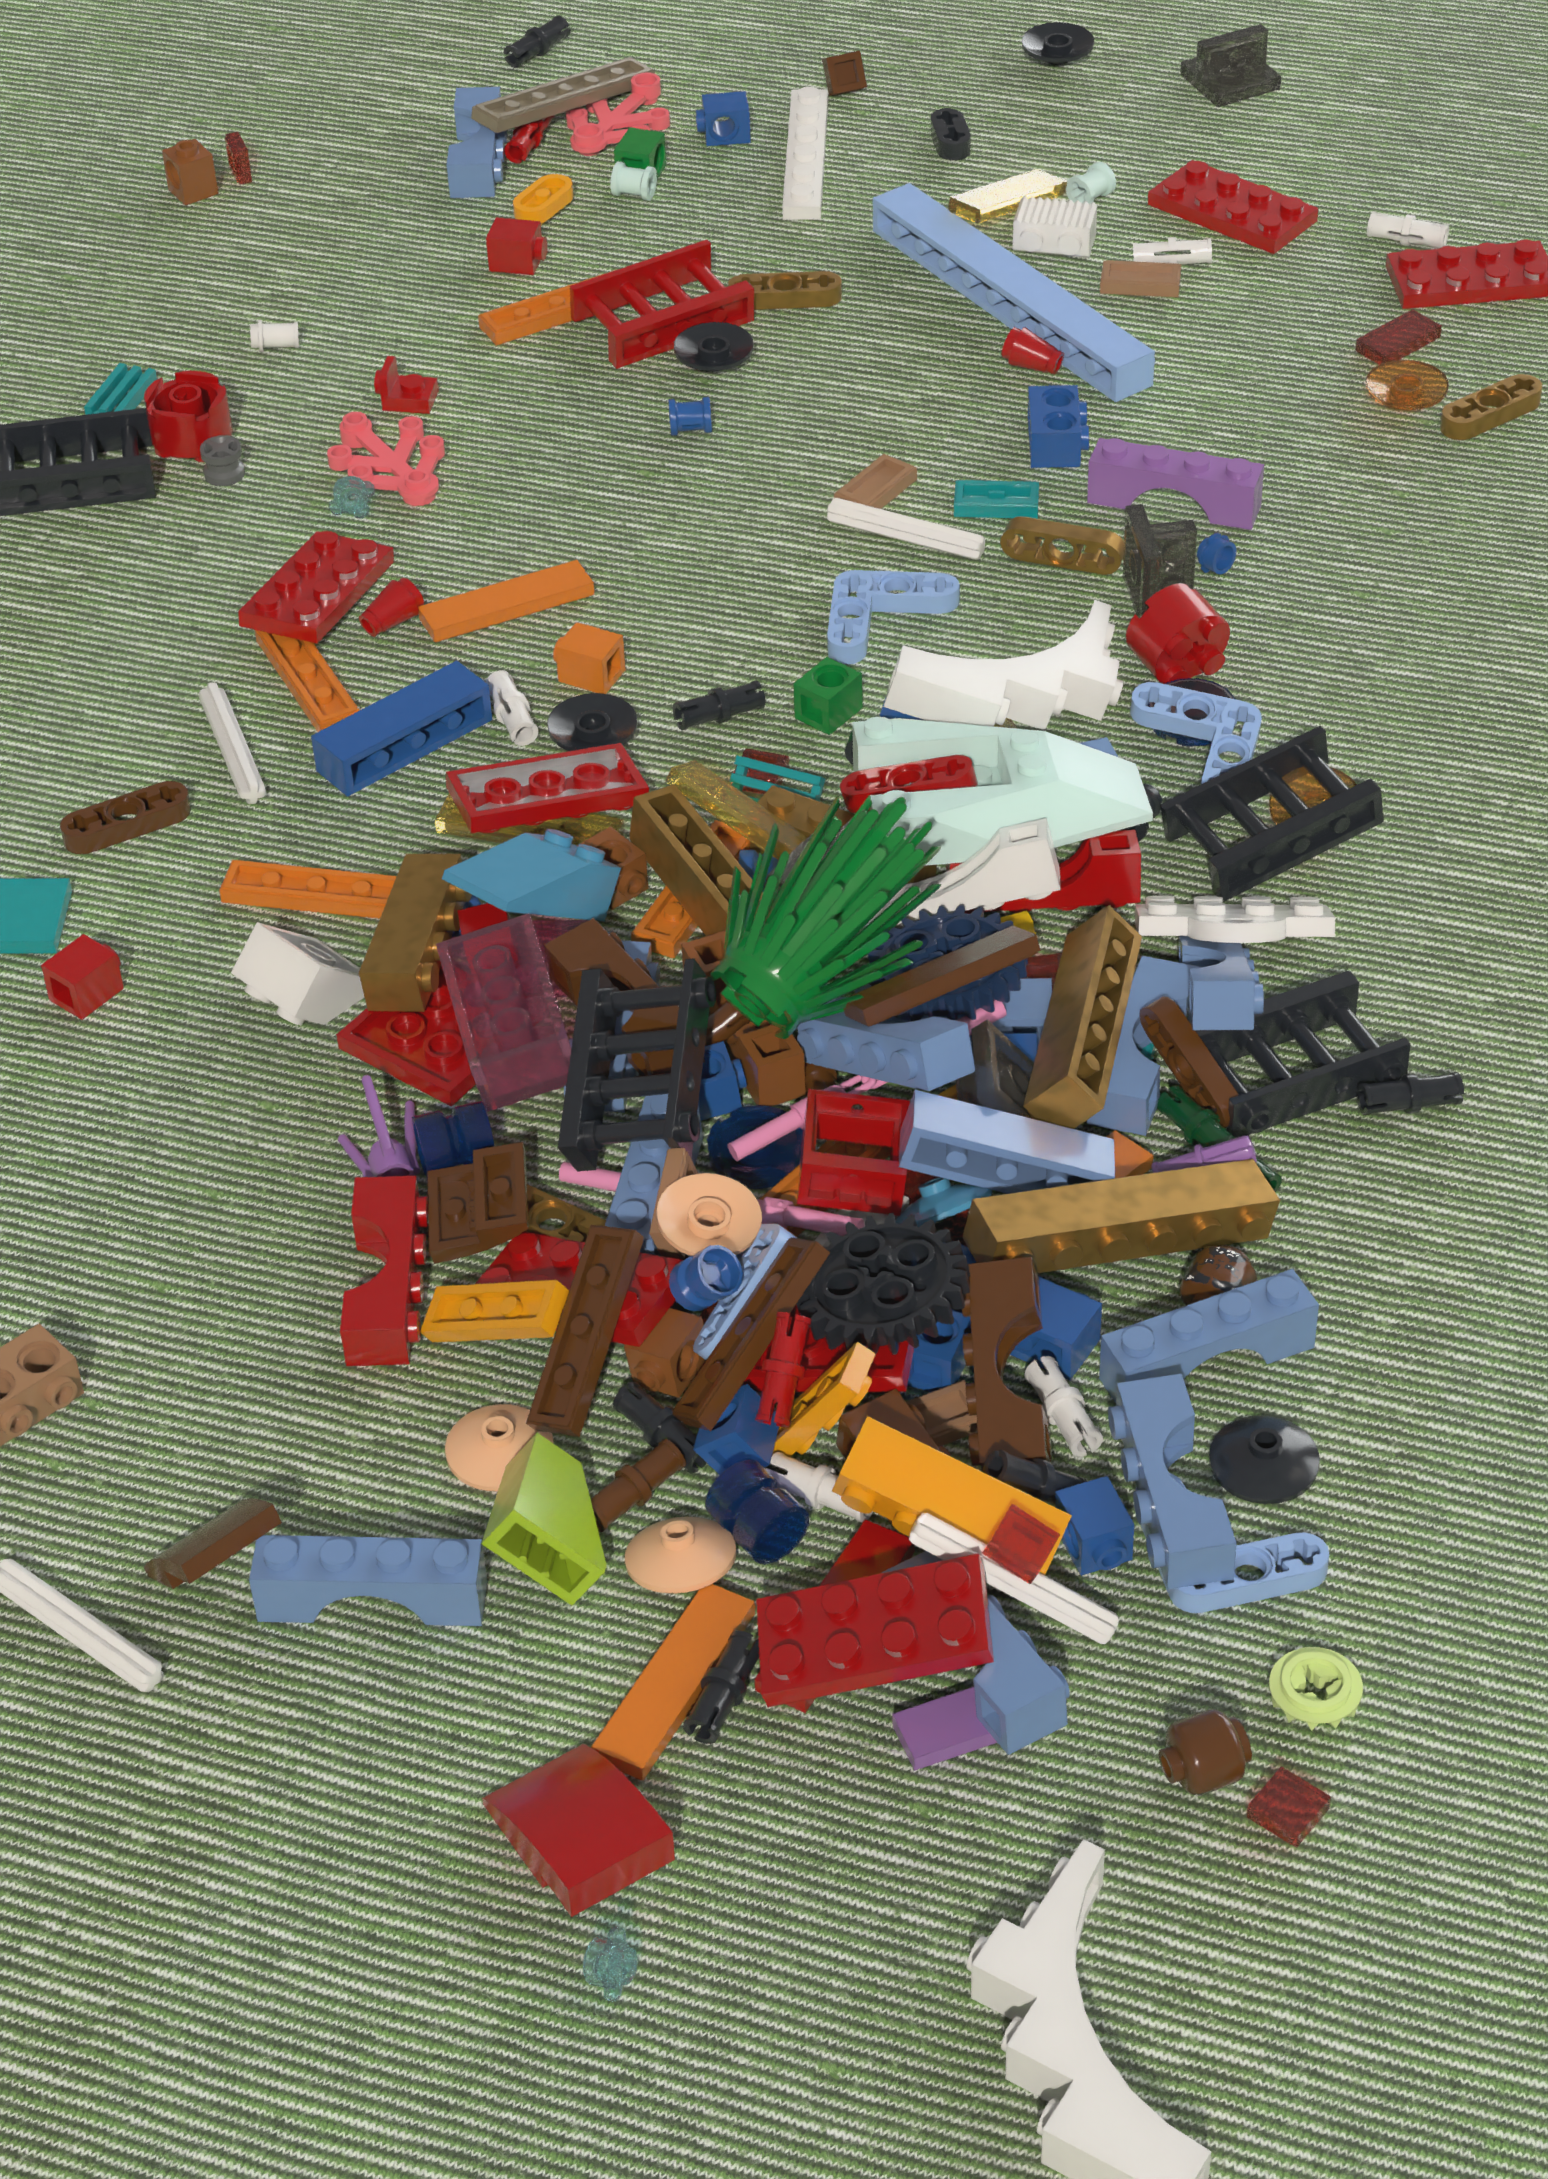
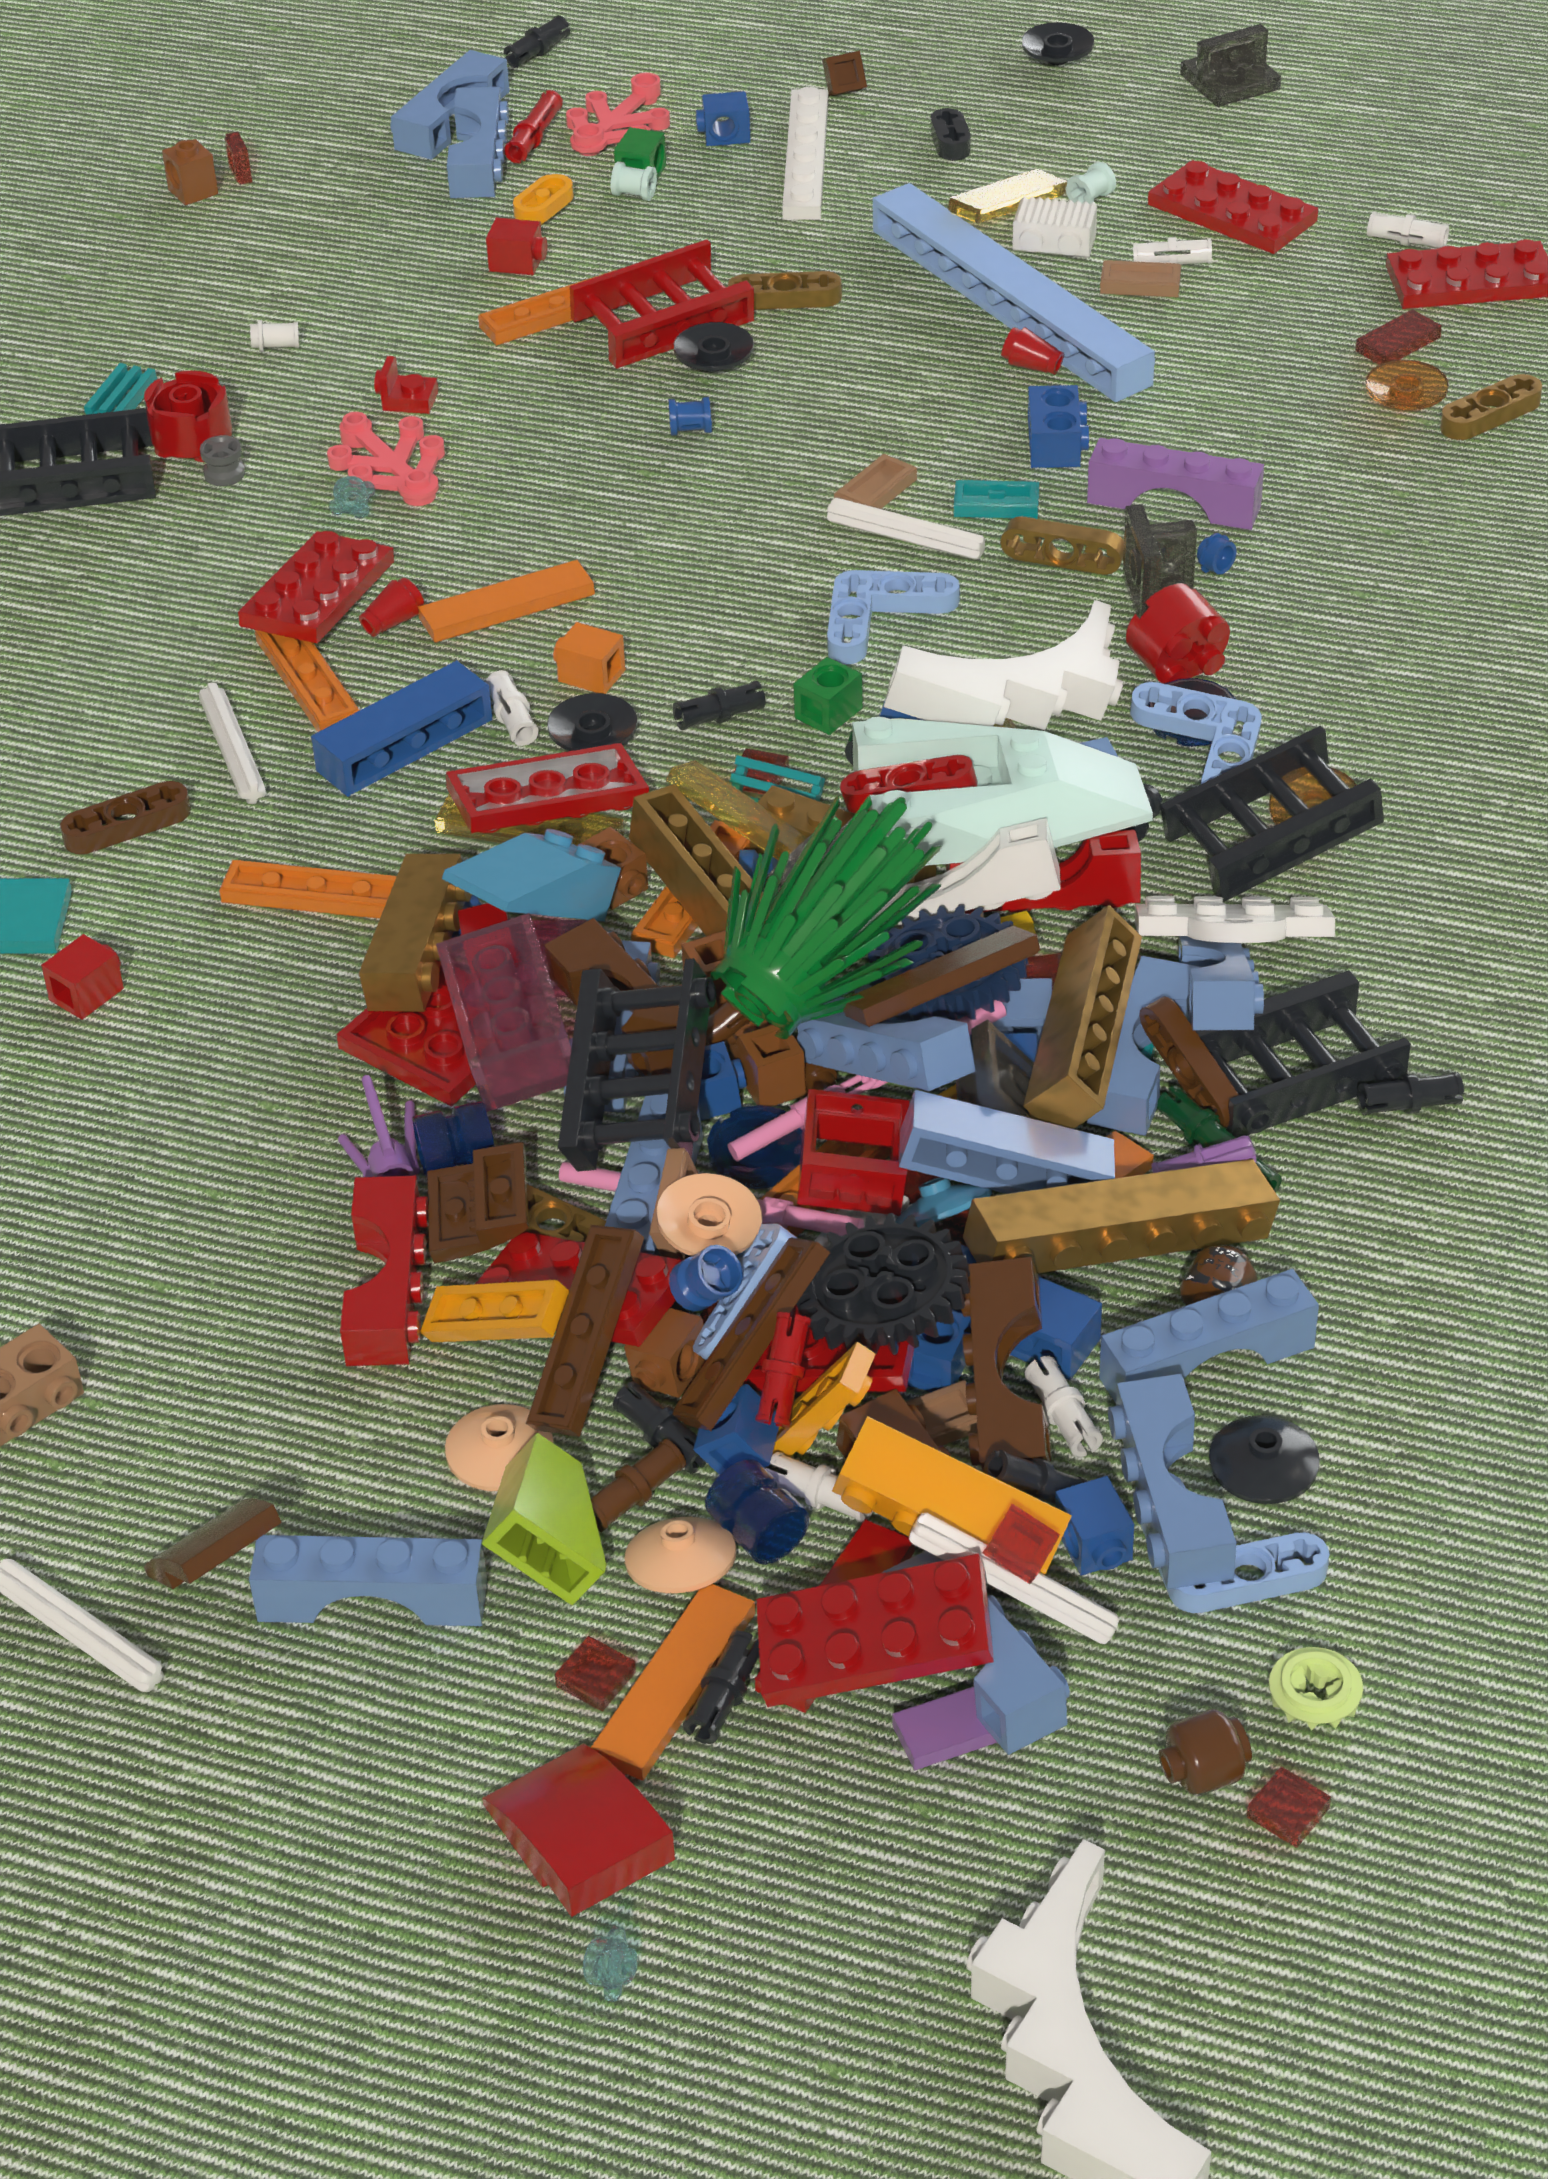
(297, 975): white slope -> none
(423, 122): none -> medium blue arch
(558, 95): dark tan tile -> none
(595, 1673): none -> clear red tile

